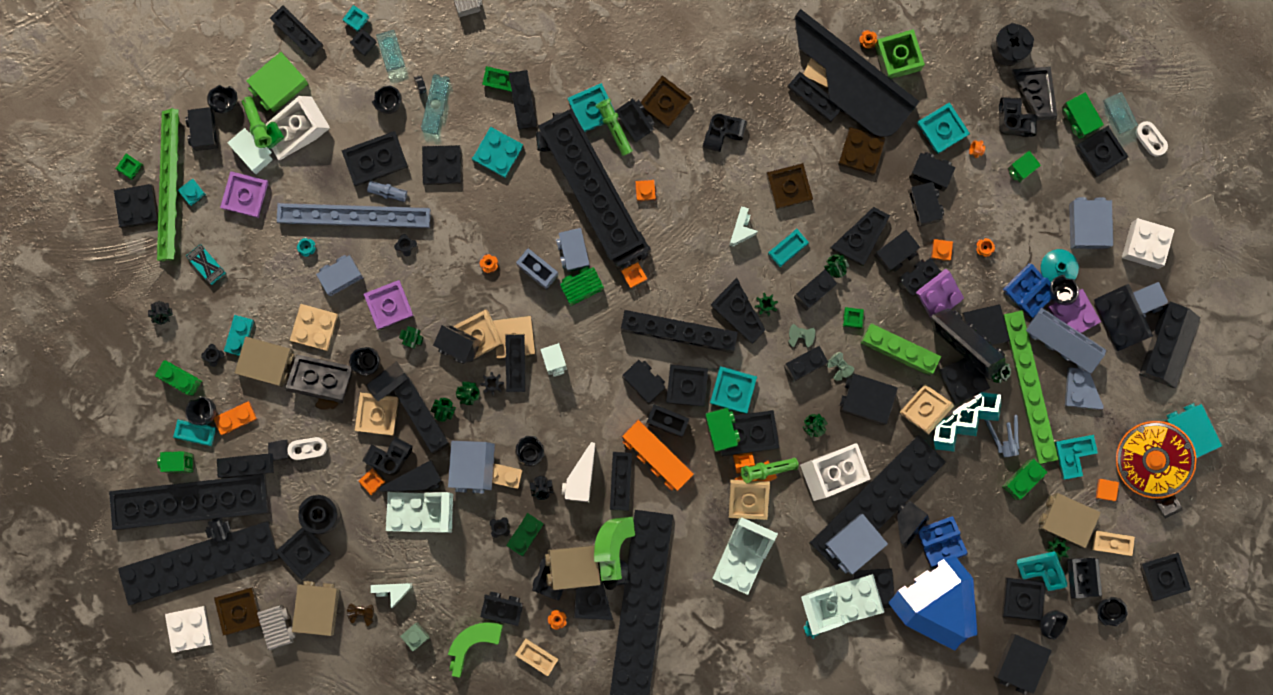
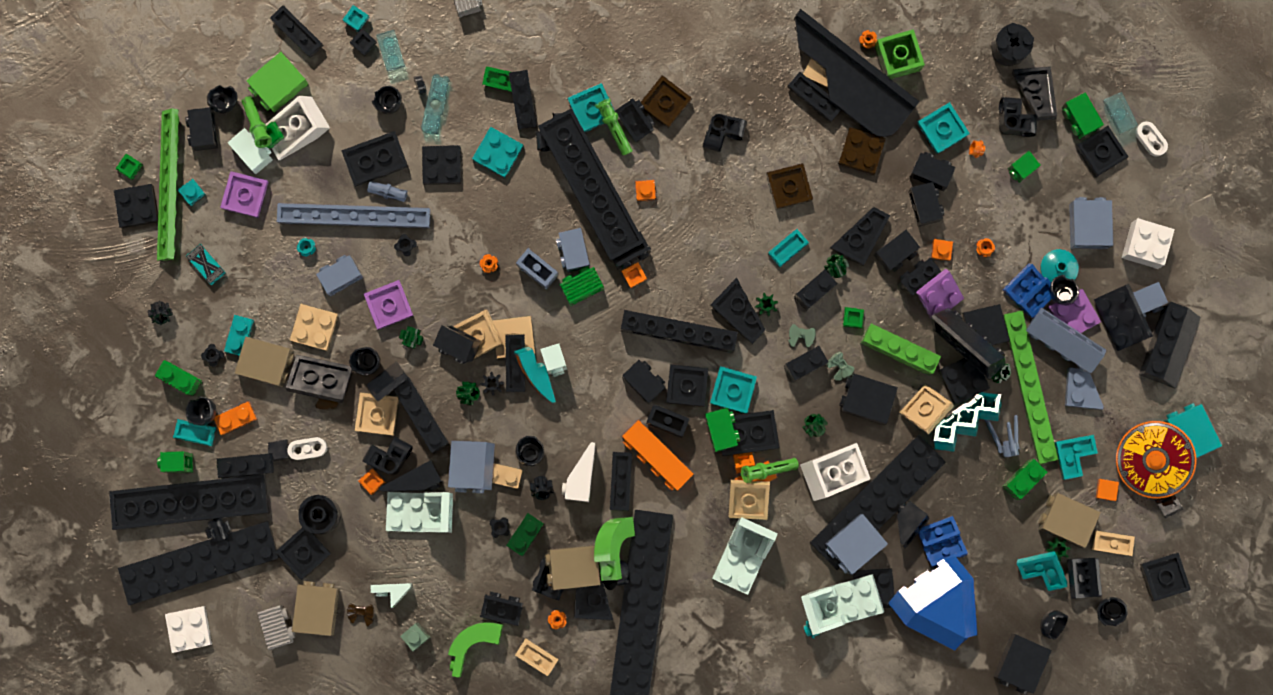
(237, 611): dark brown plate -> none
(443, 409): dark green gear -> none
(535, 373): none -> teal slope
(742, 233): light aqua slope -> none
(1023, 599): black tile -> none

